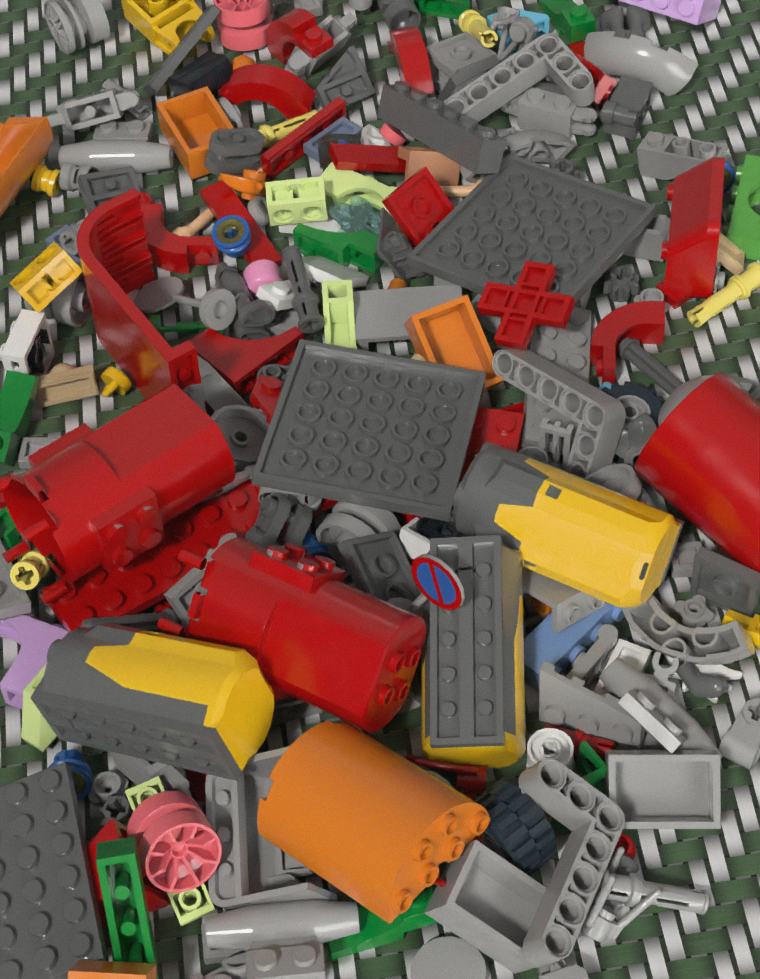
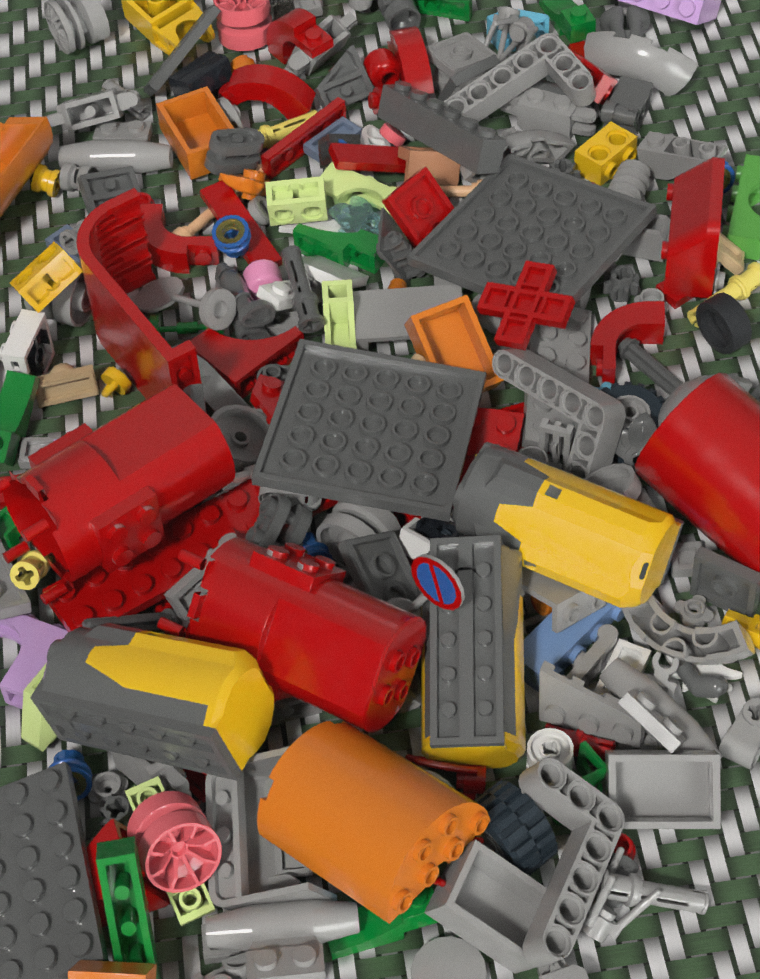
(374, 99): none -> red plate
(382, 67): none -> red head
(476, 25): light yellow pin -> none
(604, 152): none -> yellow brick
(631, 179): none -> light grey piece
(723, 323): none -> black tyre

